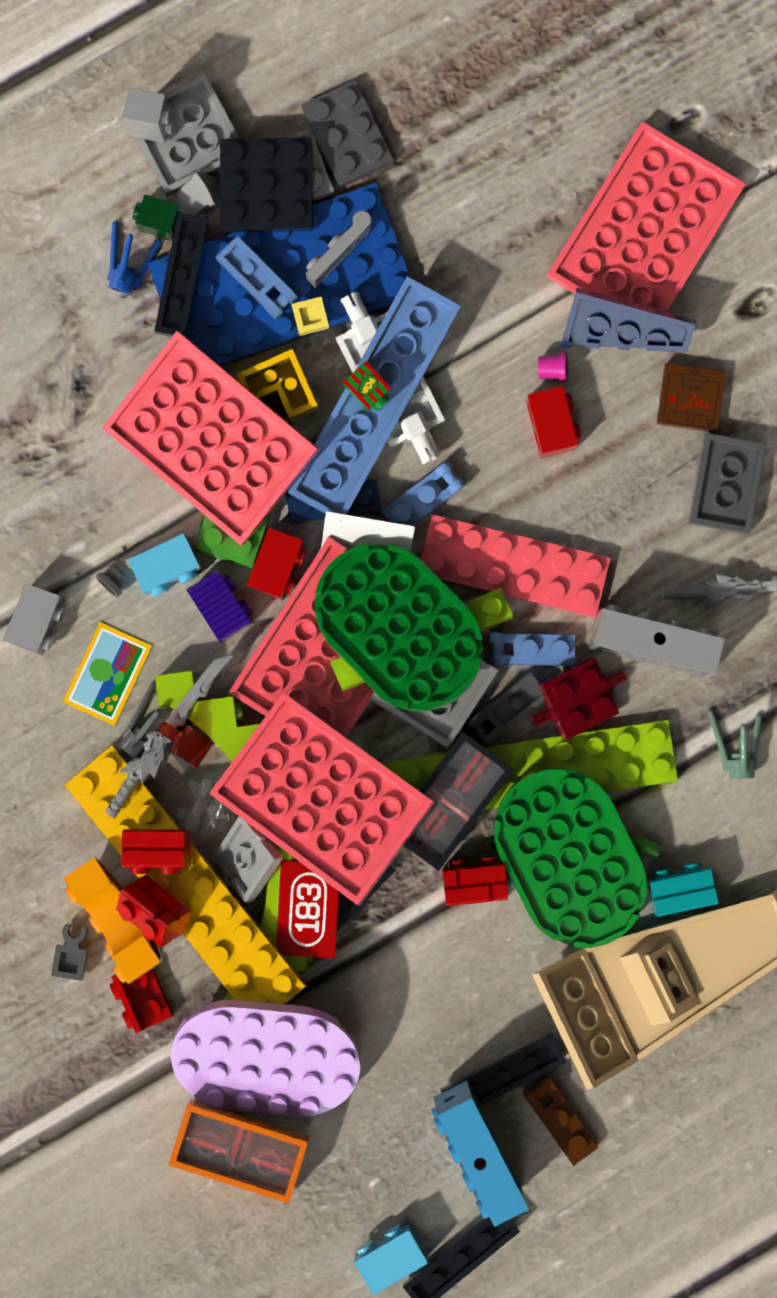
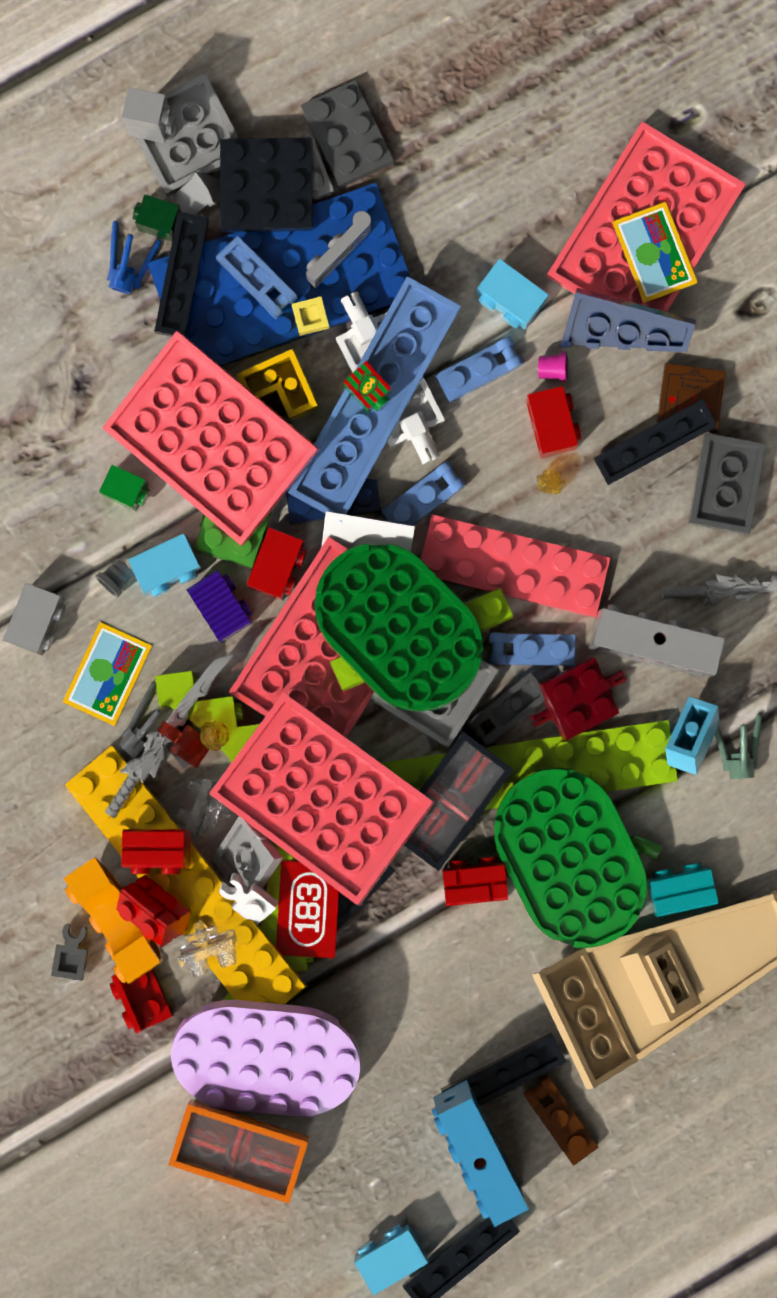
(124, 488): none -> green brick
(206, 943): none -> clear hips
(214, 735): none -> clear yellow plate
(249, 902): none -> white plate
(478, 370): none -> medium blue plate
(511, 295): none -> medium azure brick
(550, 482): none -> clear yellow plate
(654, 252): none -> sticker
(655, 441): none -> black plate
(692, 735): none -> medium azure brick

